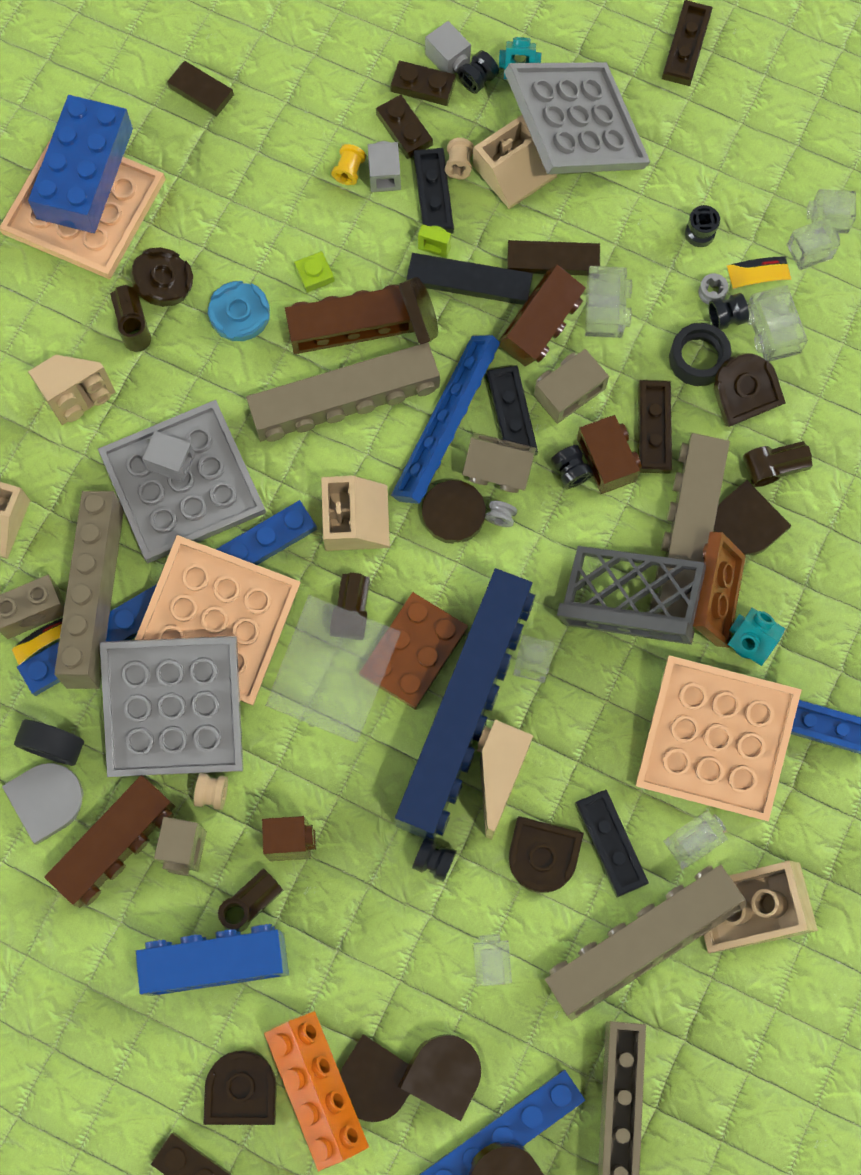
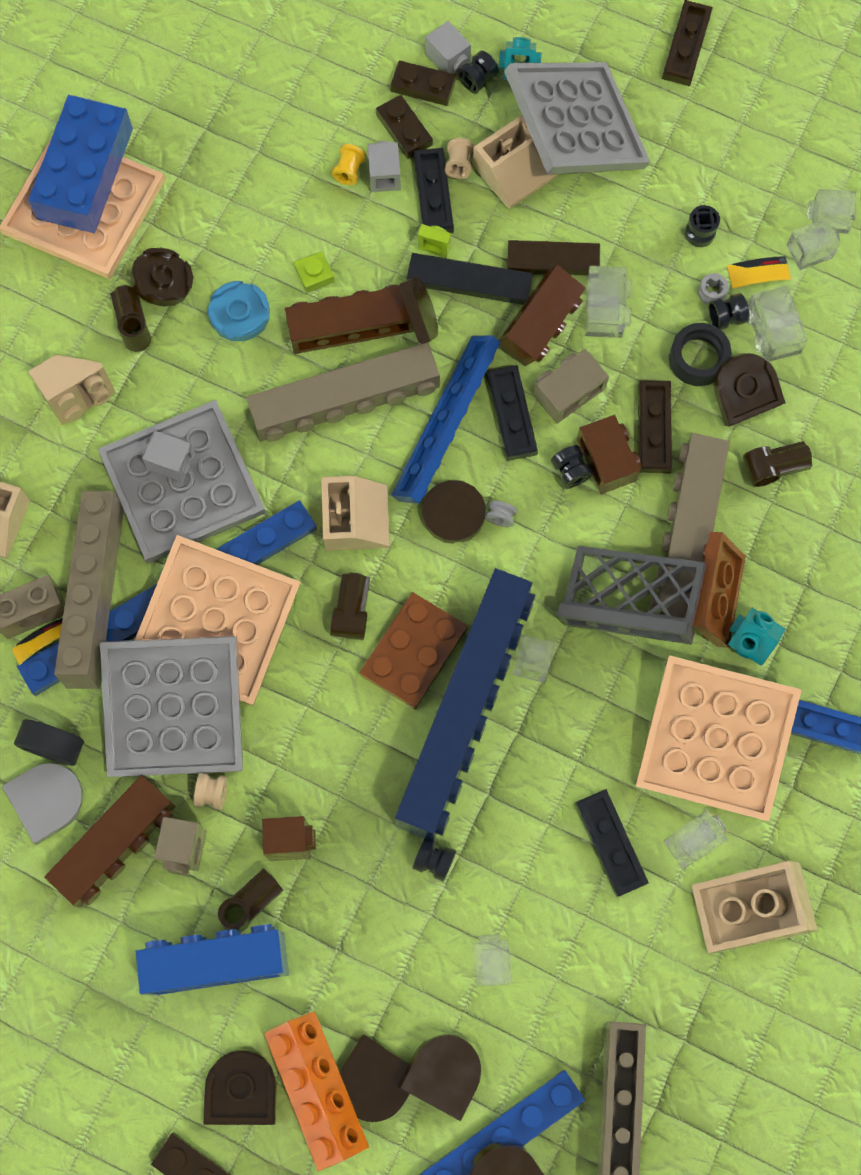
(200, 88): dark brown tile -> none
(333, 668): clear piece -> none
(498, 462): dark tan brick -> none
(501, 759): tan slope -> none
(543, 855): dark brown tile -> none
(646, 941): dark tan brick -> none
(749, 520): dark brown tile -> none

